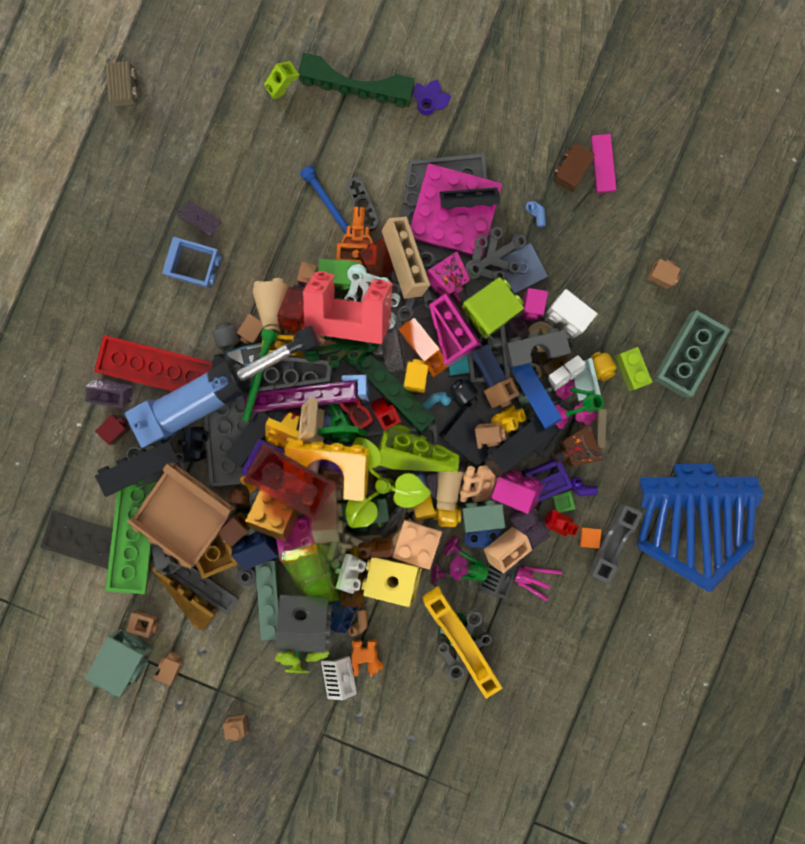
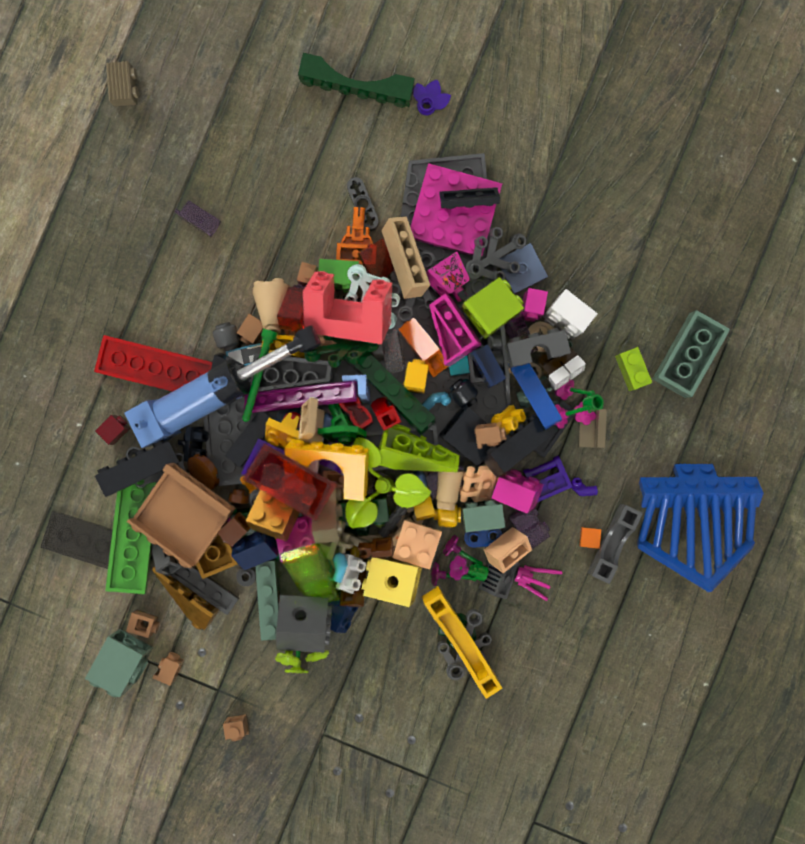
(109, 393): clear purple brick -> none
(174, 257): medium blue window -> none
(203, 470): none -> reddish brown tile
(280, 79): lime leg -> none
(309, 175): blue piece -> none
(339, 678): white panel -> none
(340, 564): none -> medium azure arm
(360, 625): medium nougat arm -> none
(365, 654): orange animal -> none
(501, 393): medium nougat brick -> none
(537, 211): medium blue arm -> none
(560, 523): red hips -> none
(563, 502): bright green tile -> none
(574, 167): reddish brown brick -> none
(578, 448): reddish brown torso -> none
(587, 380): light aqua panel -> none
(603, 163): dark pink tile -> none
(603, 365): yellow head -> none
(664, 273): medium nougat brick -> none

